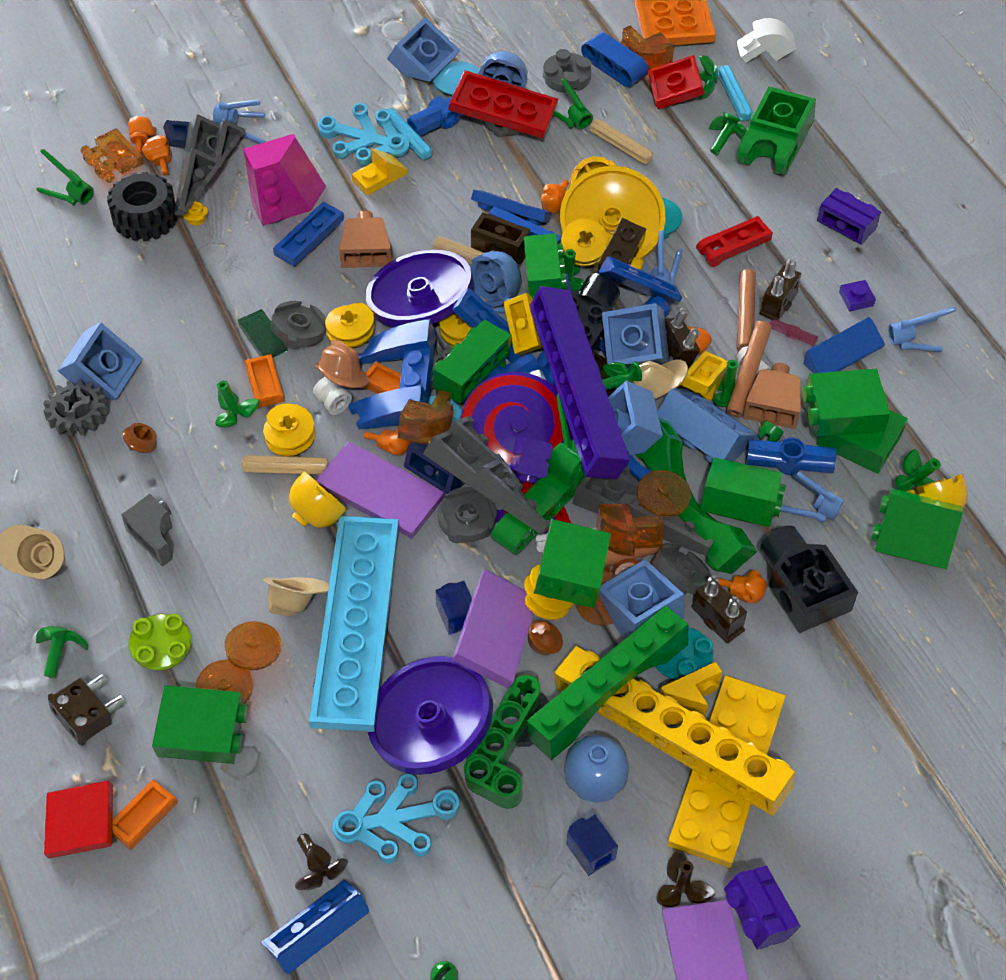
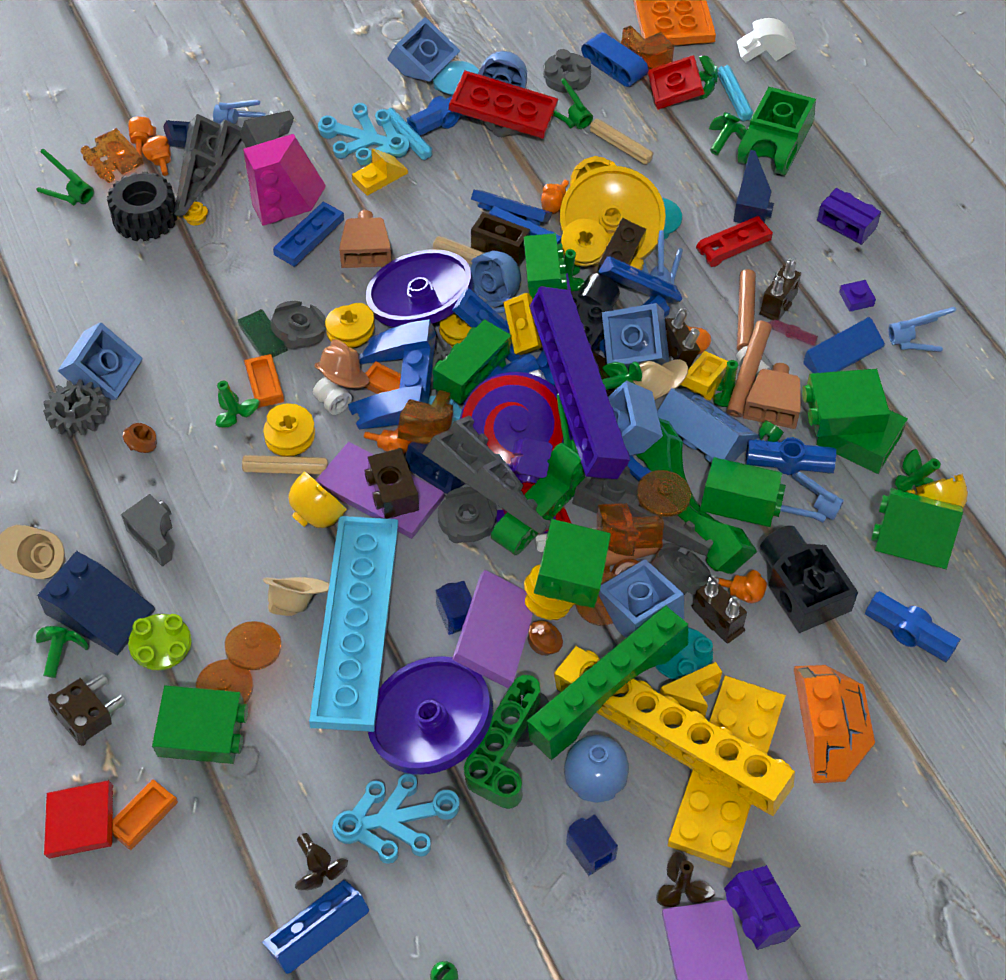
(93, 602): none -> dark blue slope
(266, 128): none -> dark grey arch
(392, 469): none -> dark brown brick
(754, 193): none -> dark blue slope
(833, 722): none -> orange wedge
(912, 626): none -> blue piece

